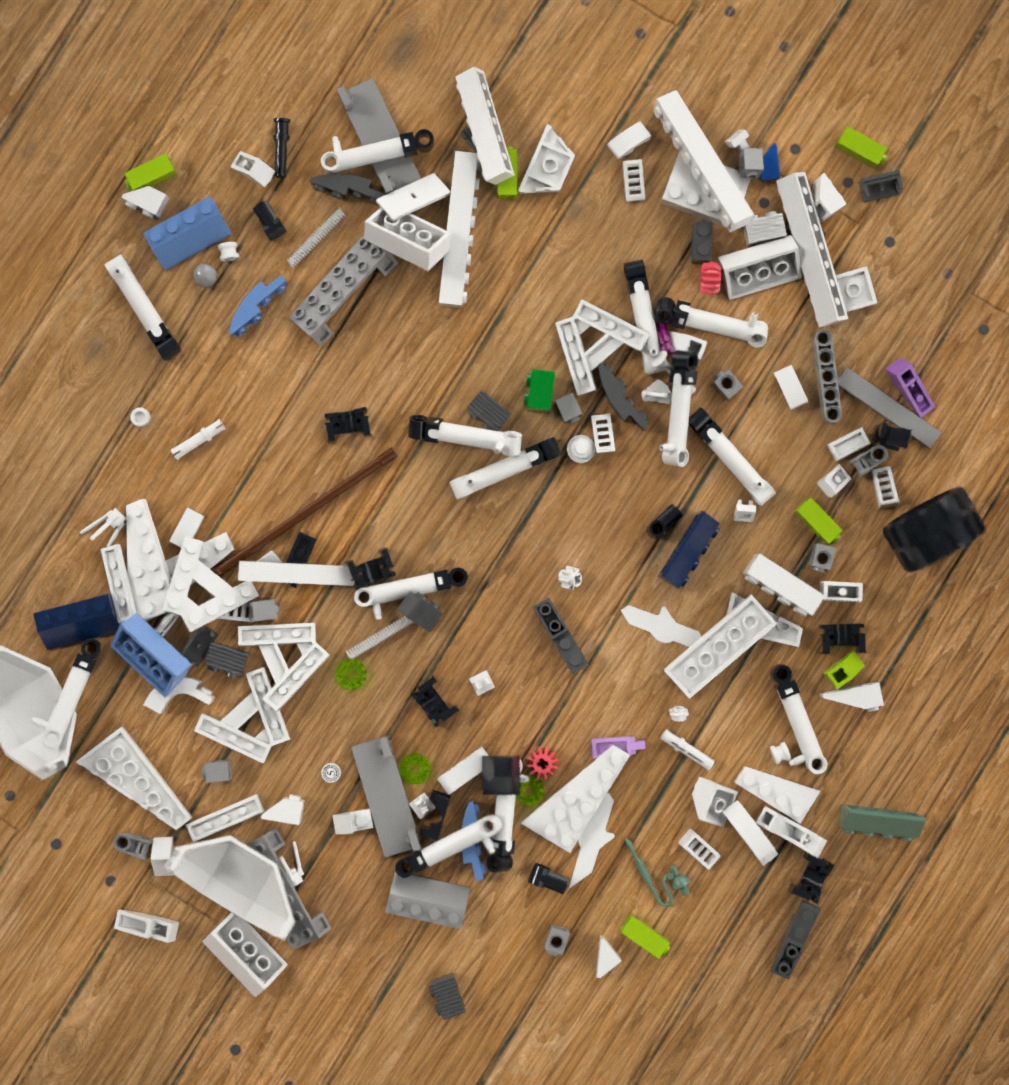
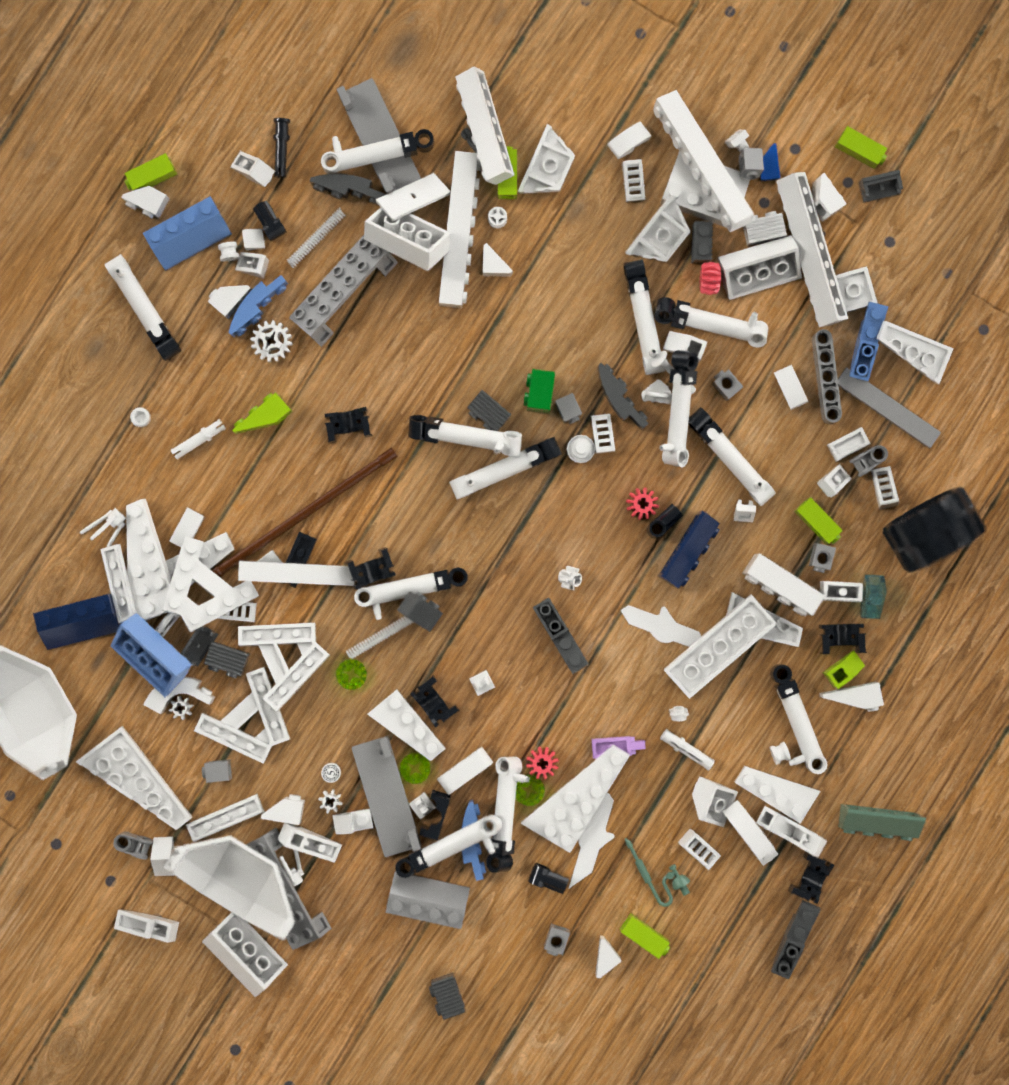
(69, 695): white piece -> none
(183, 703): none -> white gear
(204, 275): light grey piece -> none
(228, 298): none -> white slope
(252, 264): none -> white slope
(253, 239): none -> white slope
(263, 610): light grey brick -> none
(269, 413): none -> lime slope
(275, 333): none -> white gear
(309, 842): none -> white slope
(329, 806): none -> white gear
(405, 723): none -> white wing
(493, 264): none -> white slope
(495, 215): none -> white wheel
(501, 775): black slope -> none
(583, 363): white plate -> none
(647, 499): none -> coral gear
(662, 233): none -> white wing
(664, 338): magenta axle -> none
(866, 342): none -> medium blue slope
(873, 596): none -> clear light blue slope
(891, 437): black piece -> none
(910, 386): medium lavender slope -> none
(920, 352): none -> white wing

